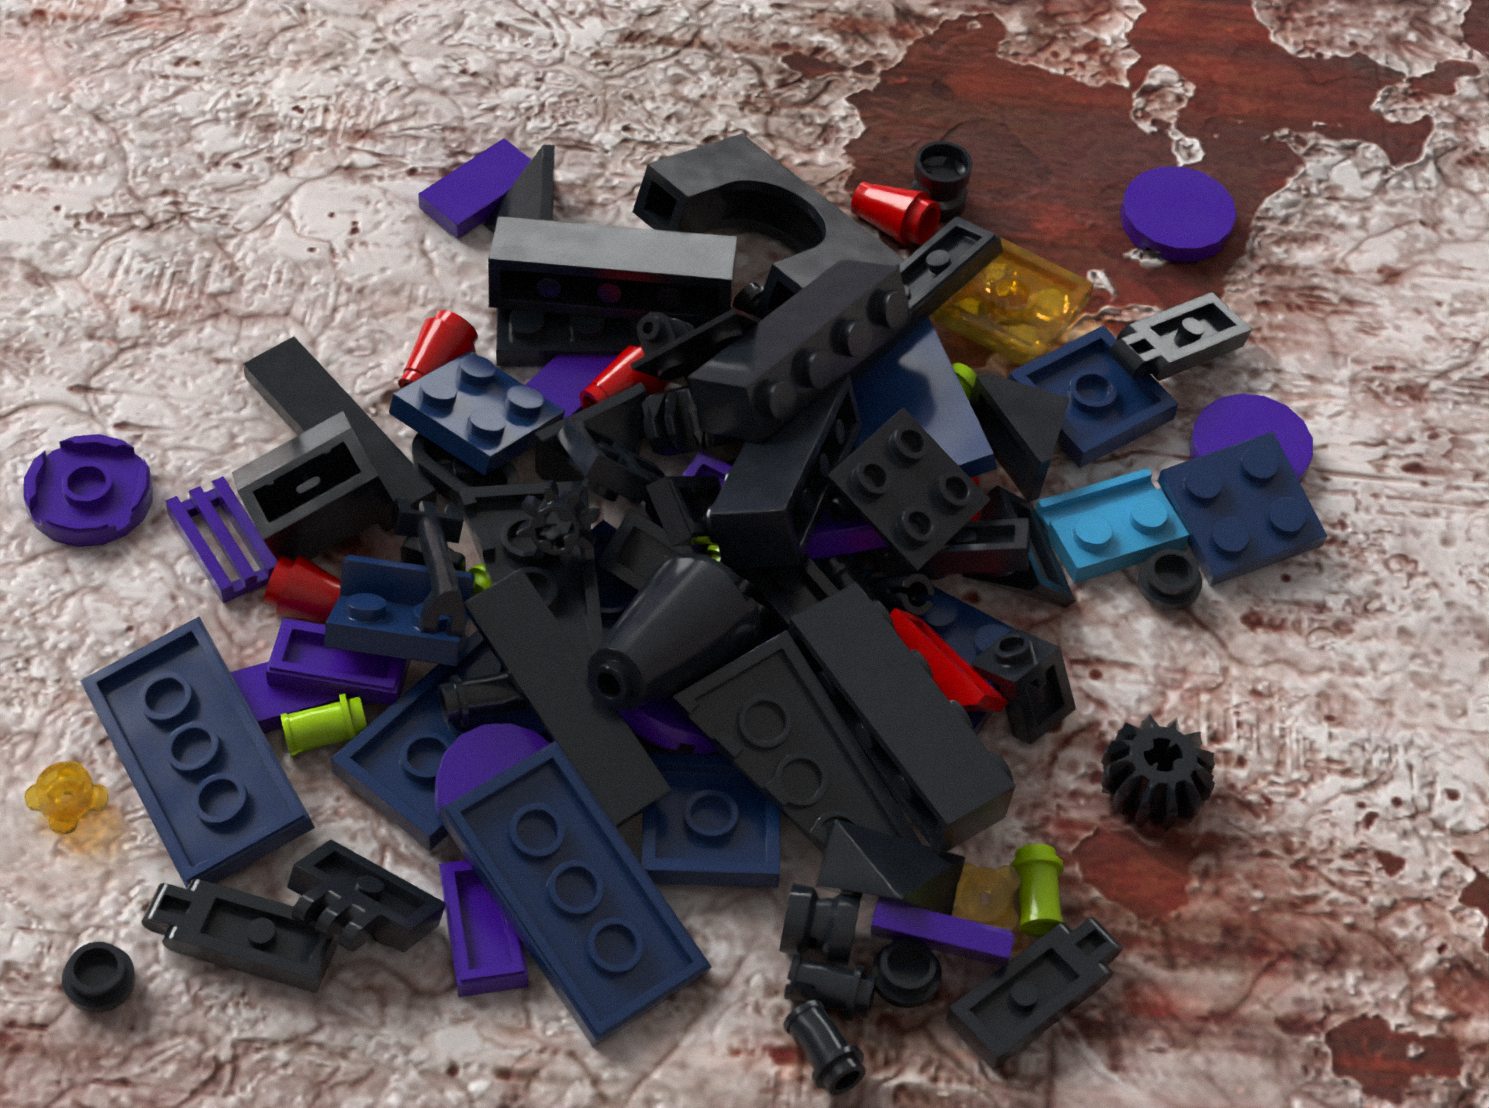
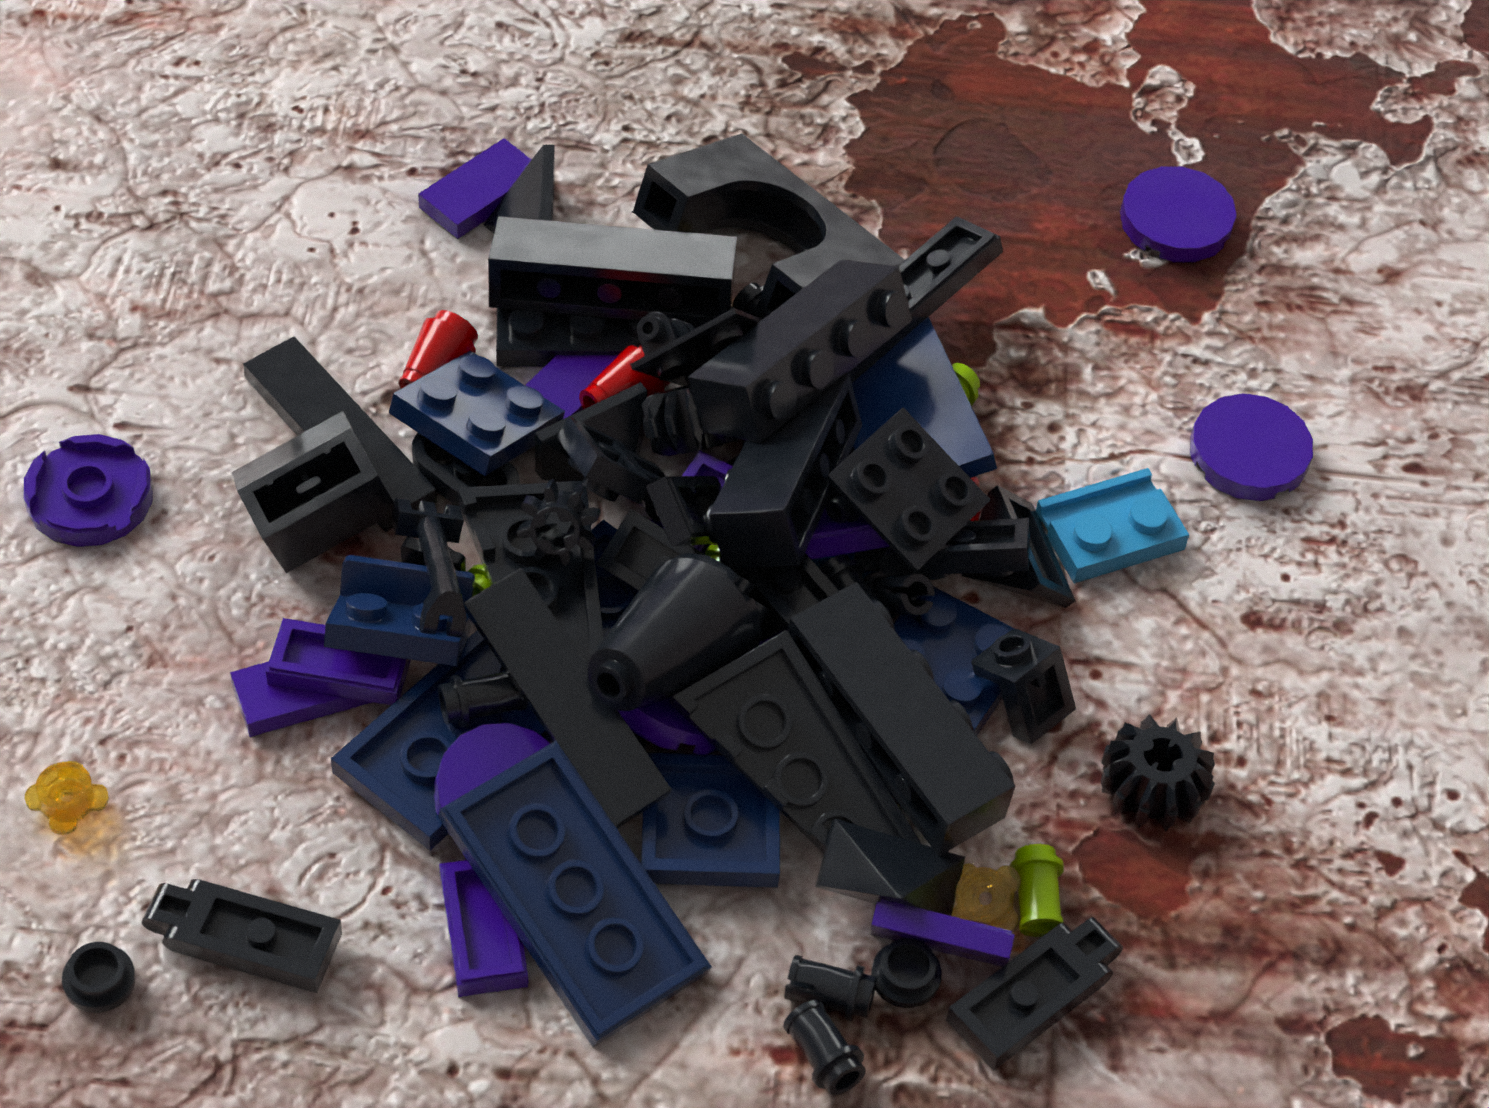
(196, 755): dark blue tile -> none
(203, 504): dark purple tile -> none
(302, 590): red cone -> none
(323, 725): lime pin -> none
(361, 900): black hinge -> none
(820, 924): black wheel -> none
(898, 212): red cone -> none
(944, 173): black wheel -> none
(950, 671): red slope -> none
(1016, 305): clear yellow plate -> none
(1020, 428): black slope -> none
(1104, 402): dark blue plate -> none
(1170, 580): black plate -> none
(1179, 338): black hinge -> none
(1242, 508): dark blue plate -> none

